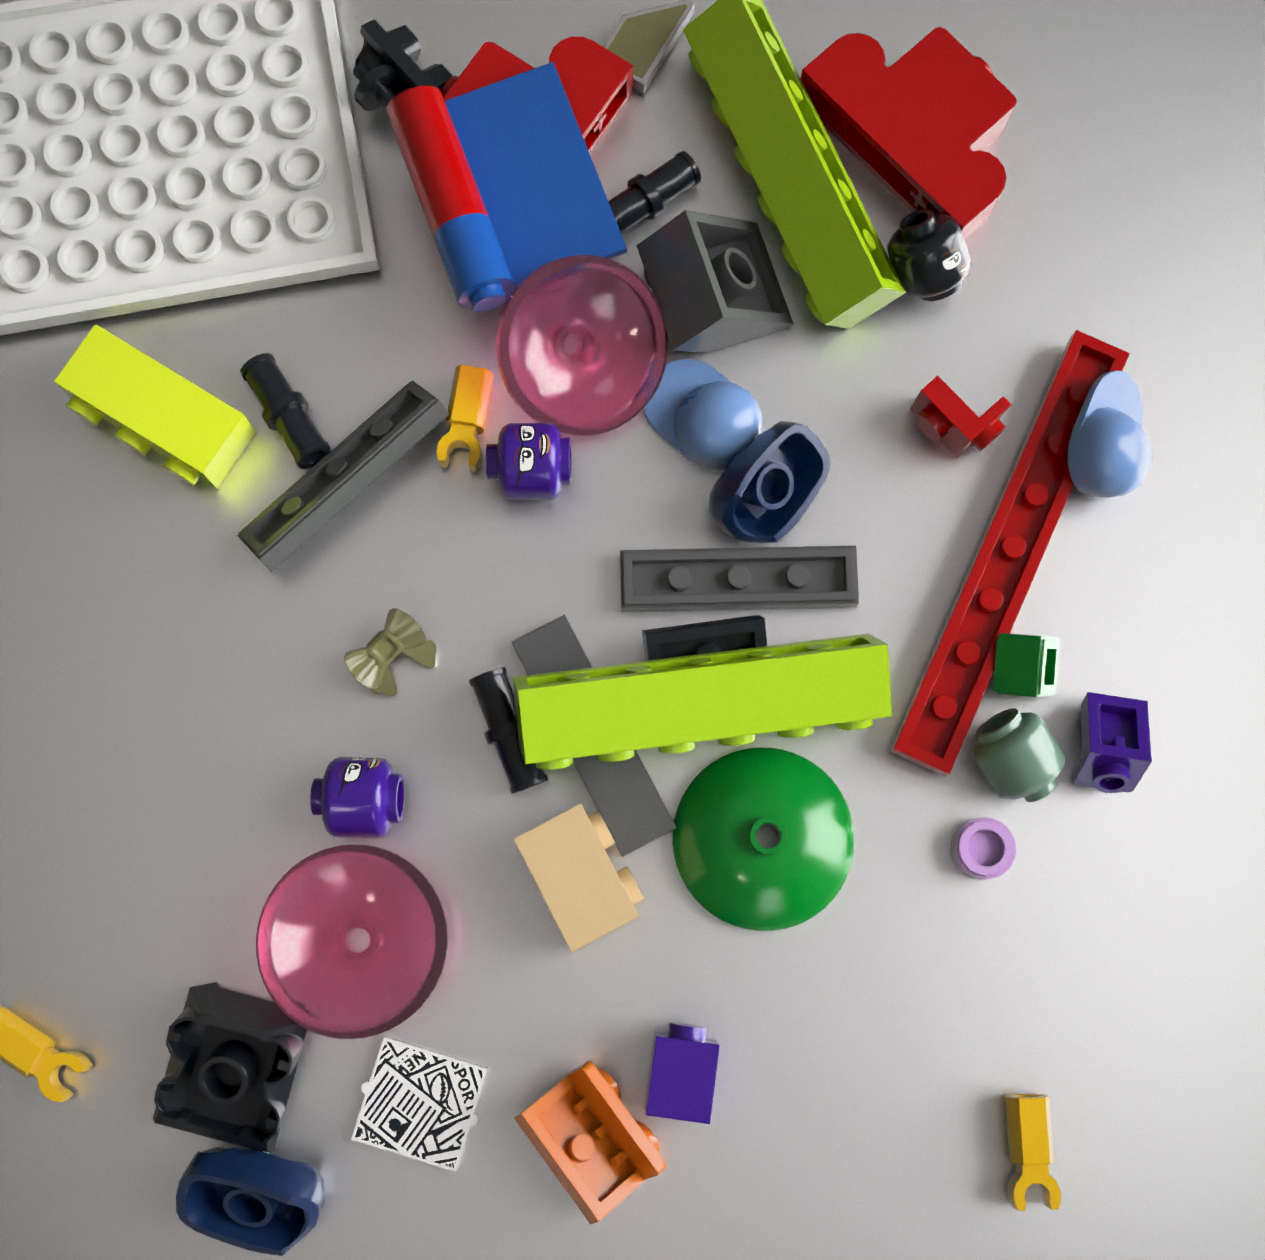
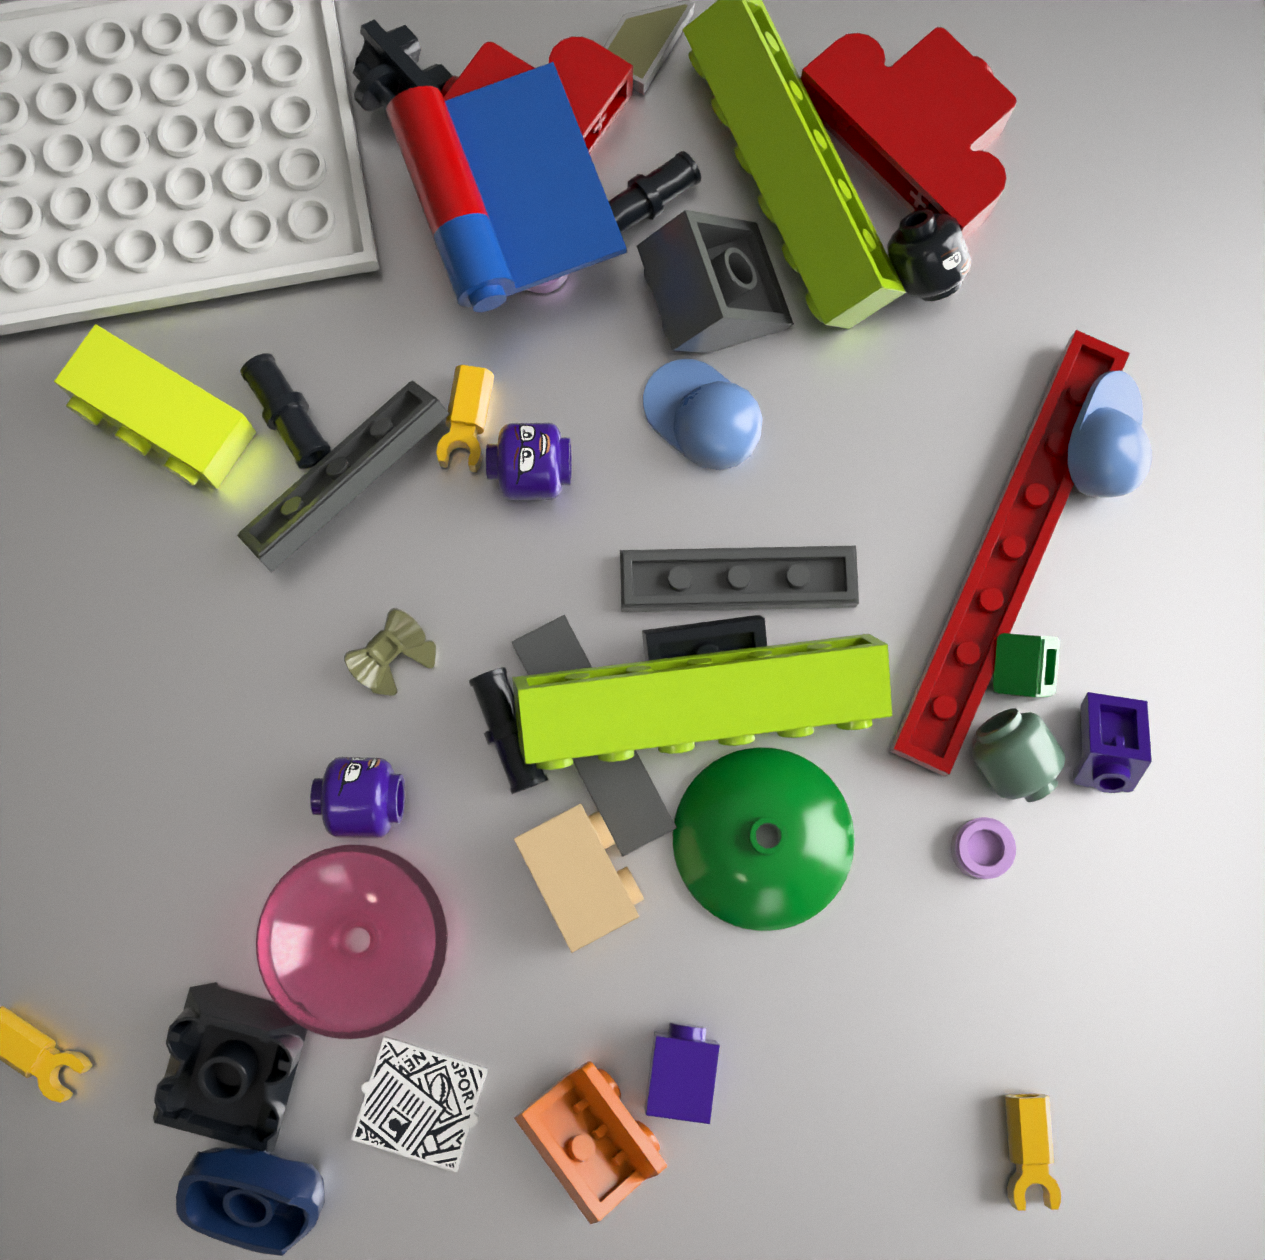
(618, 349): clear pink dish -> none
(770, 484): dark blue piece -> none
(948, 419): red bracket -> none

